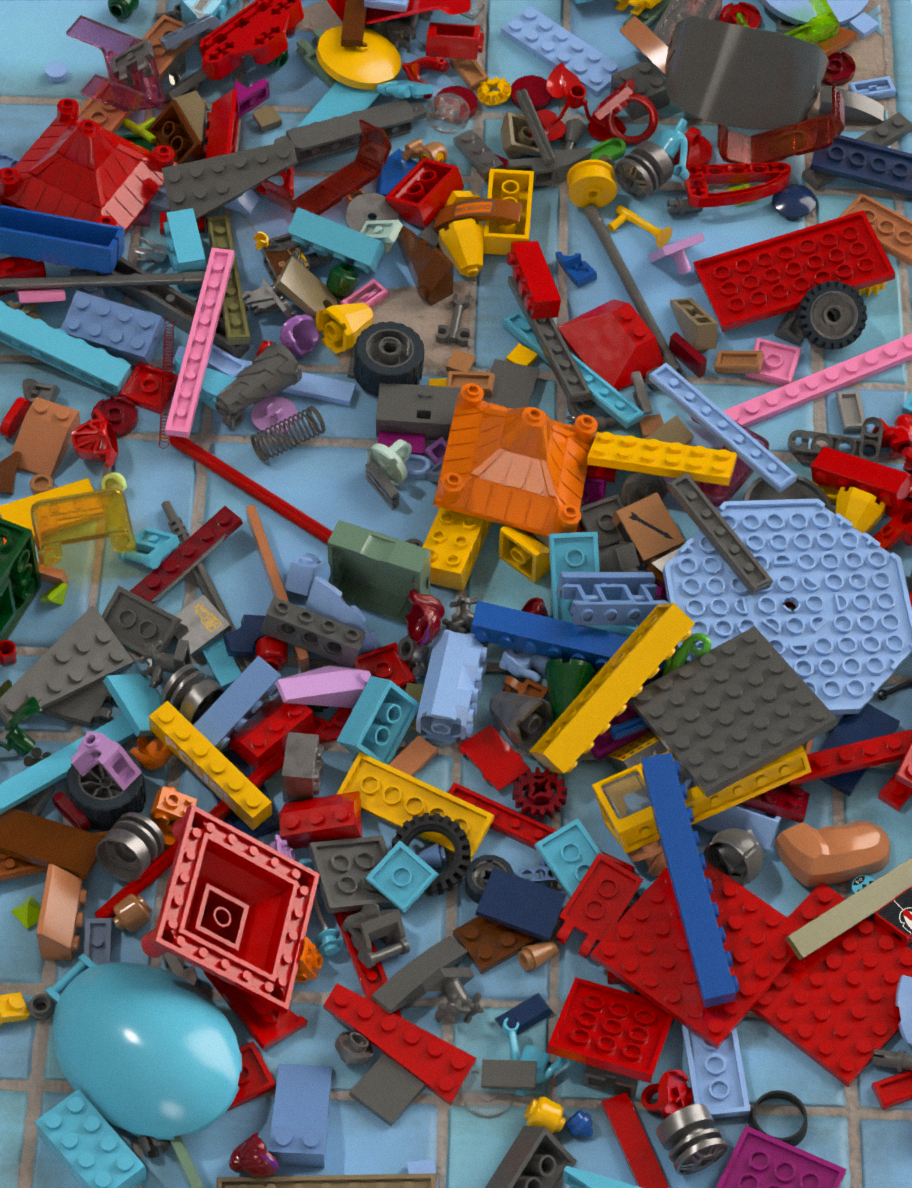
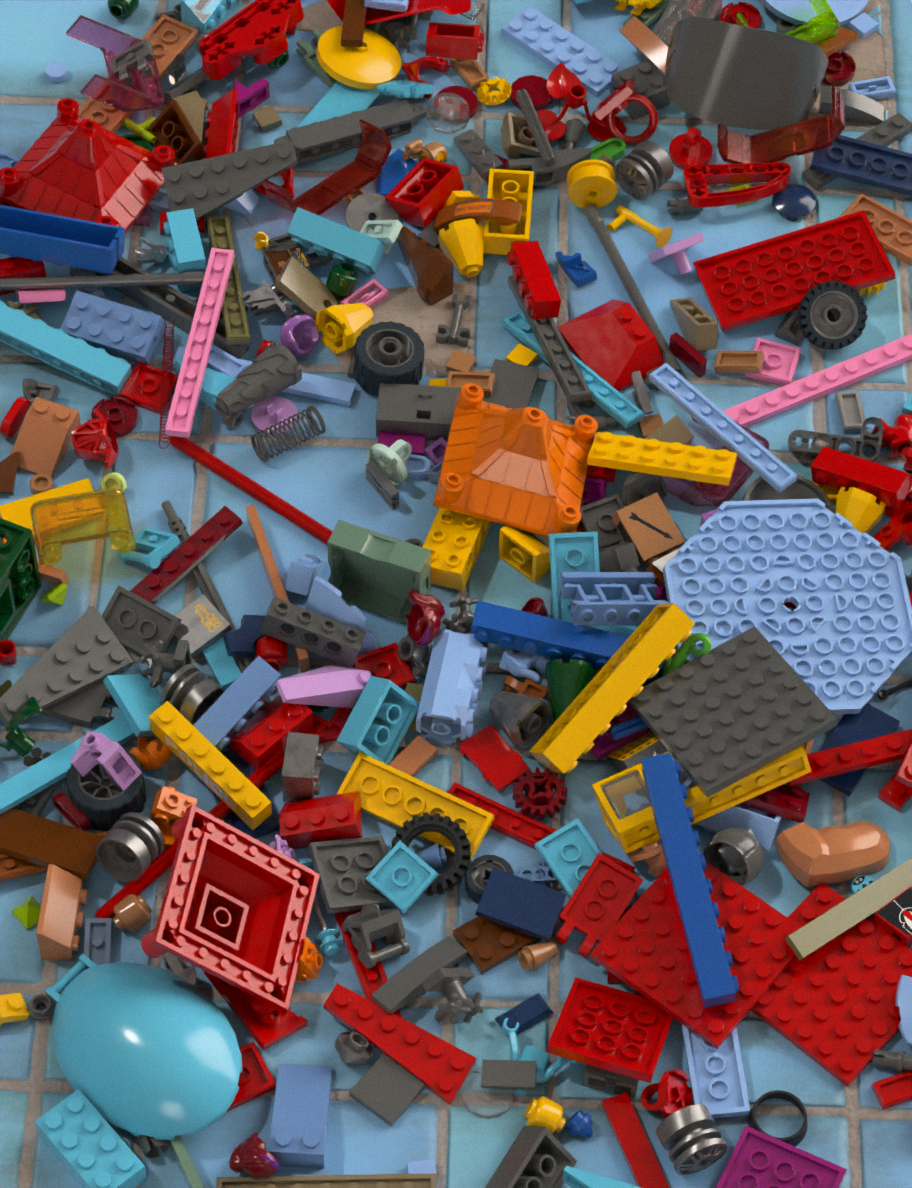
(190, 31): sand blue plate -> none
(671, 141): medium azure piece -> none
(719, 534): dark grey tile -> none

